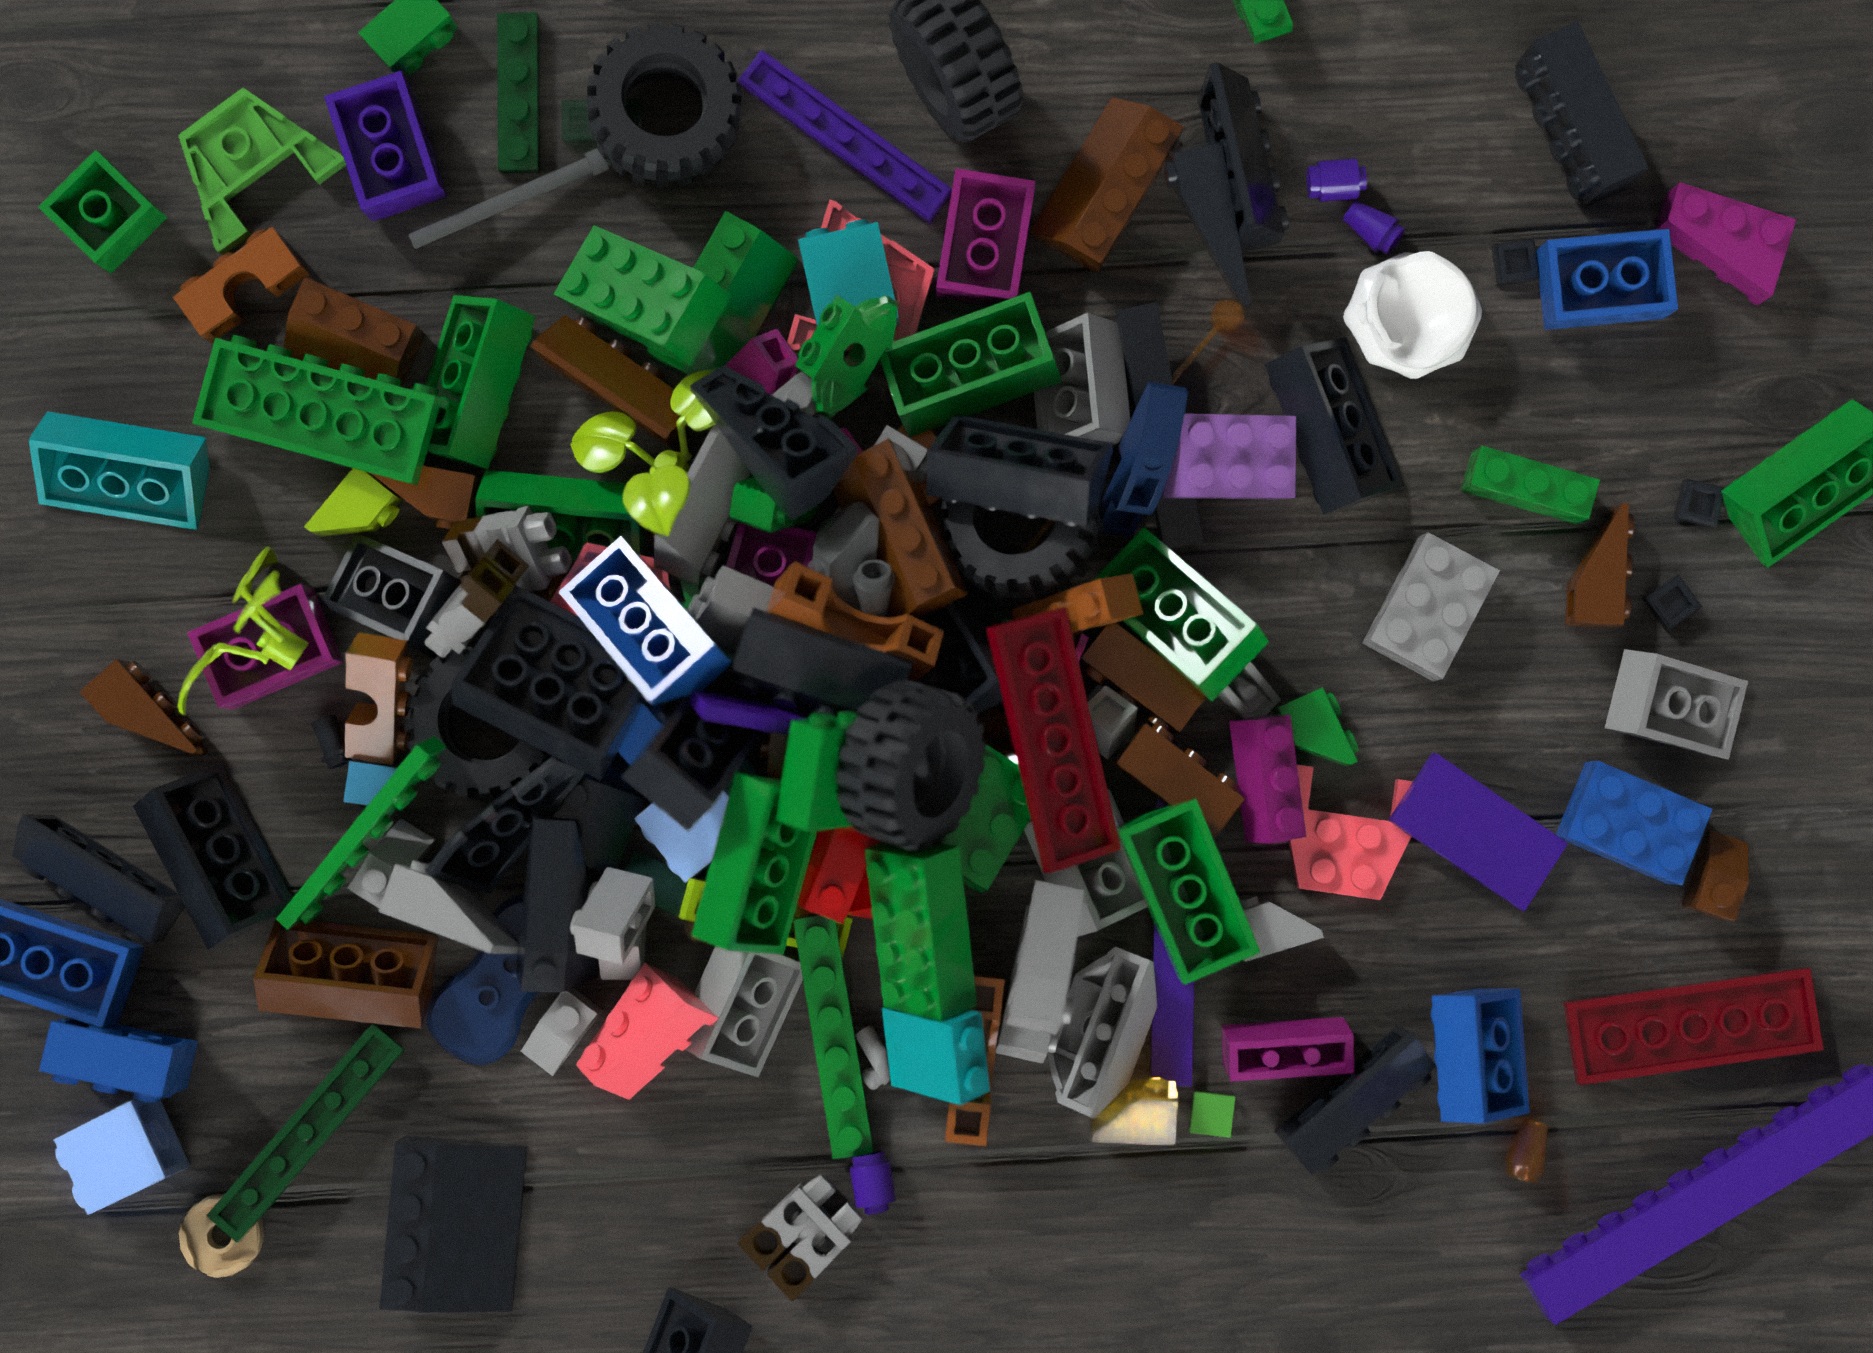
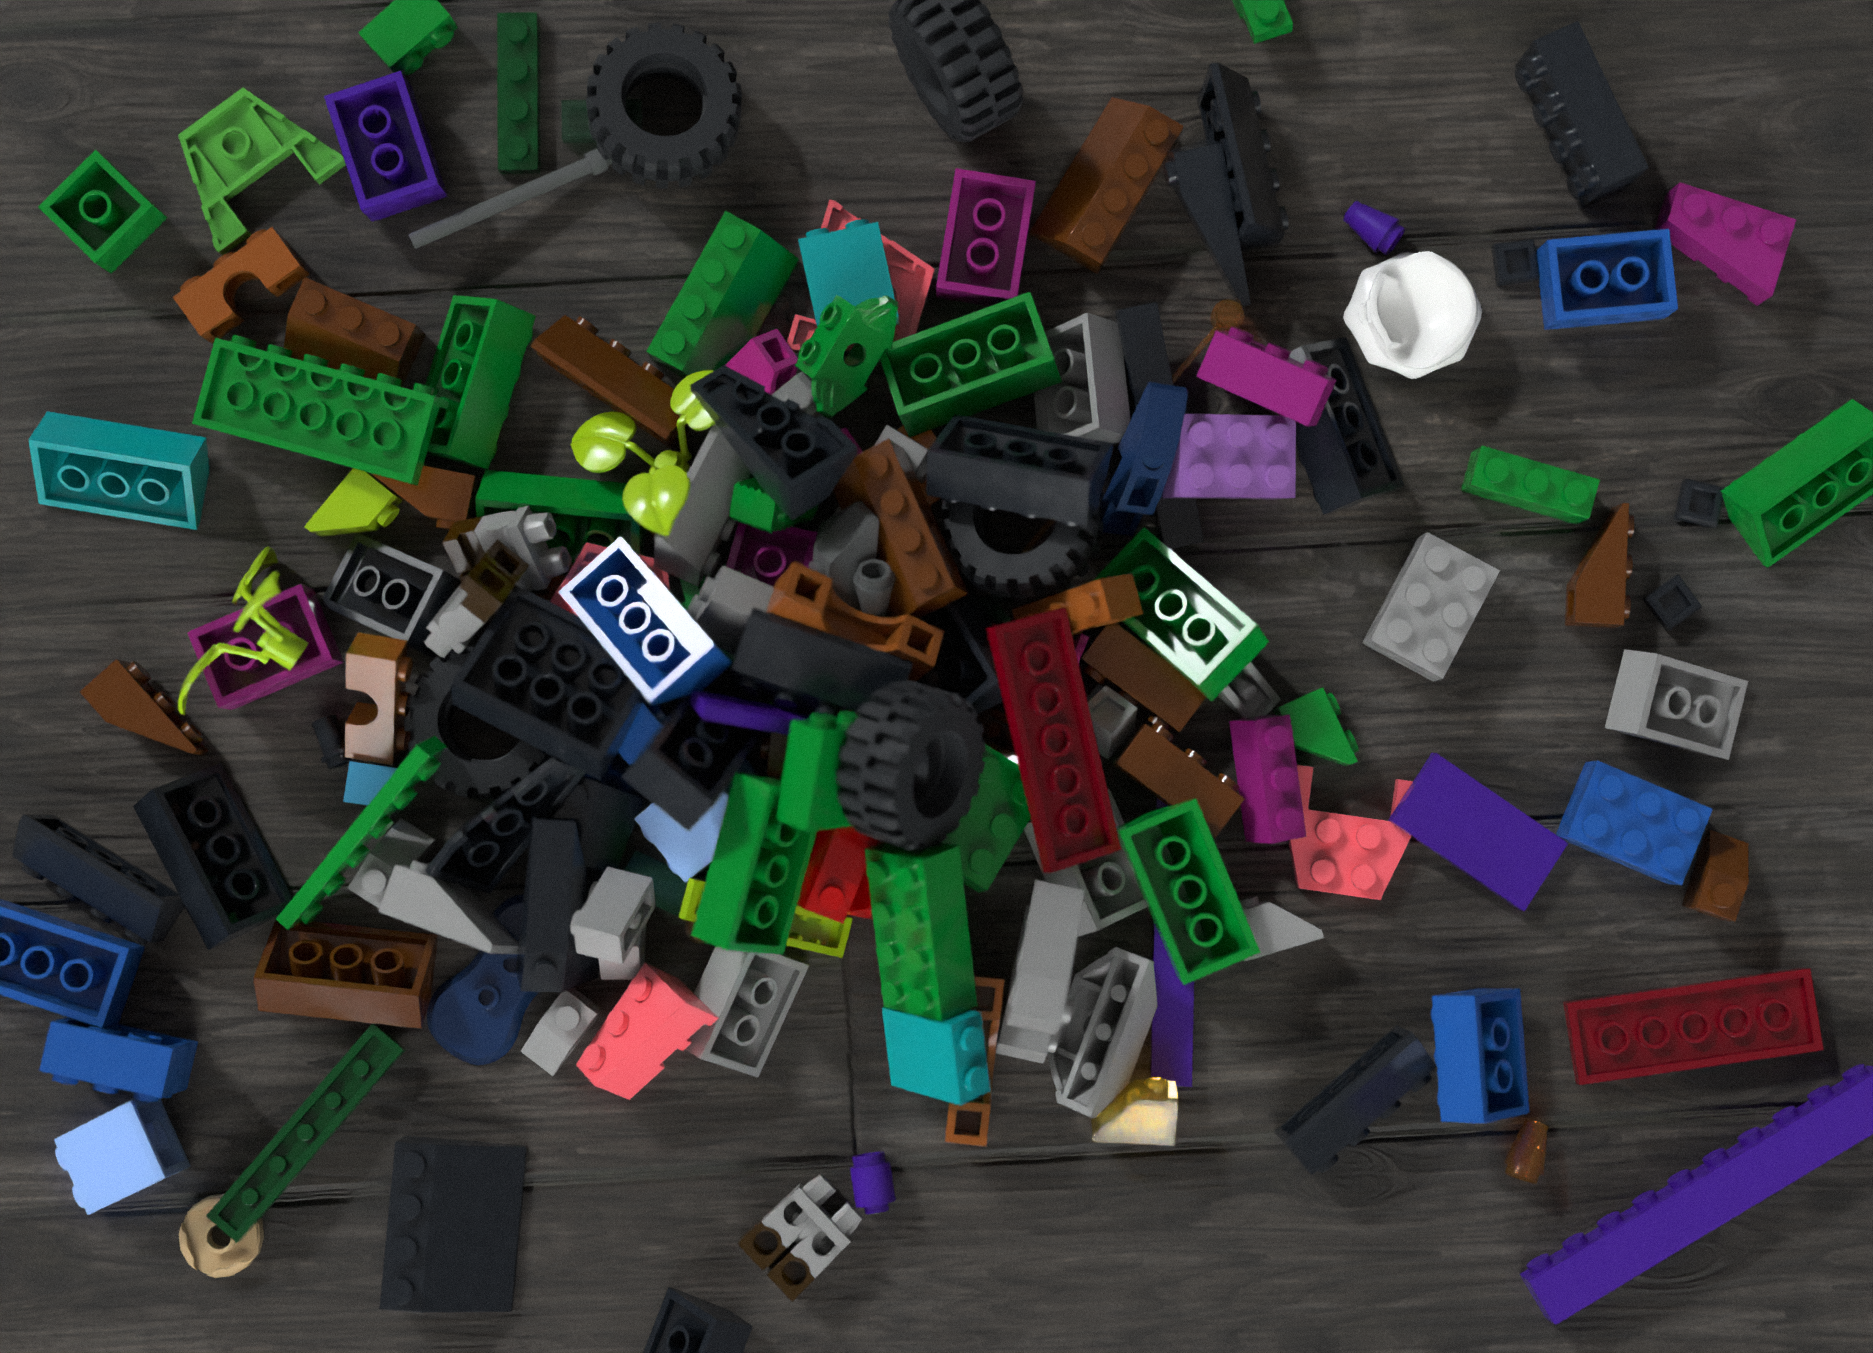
(642, 295): green brick -> none
(833, 1035): green plate -> none
(845, 136): dark purple tile -> none
(877, 1055): light grey arm -> none
(1211, 1114): bright green tile -> none
(1267, 376): none -> magenta wedge
(1287, 1049): magenta brick -> none
(1336, 180): dark purple brick -> none

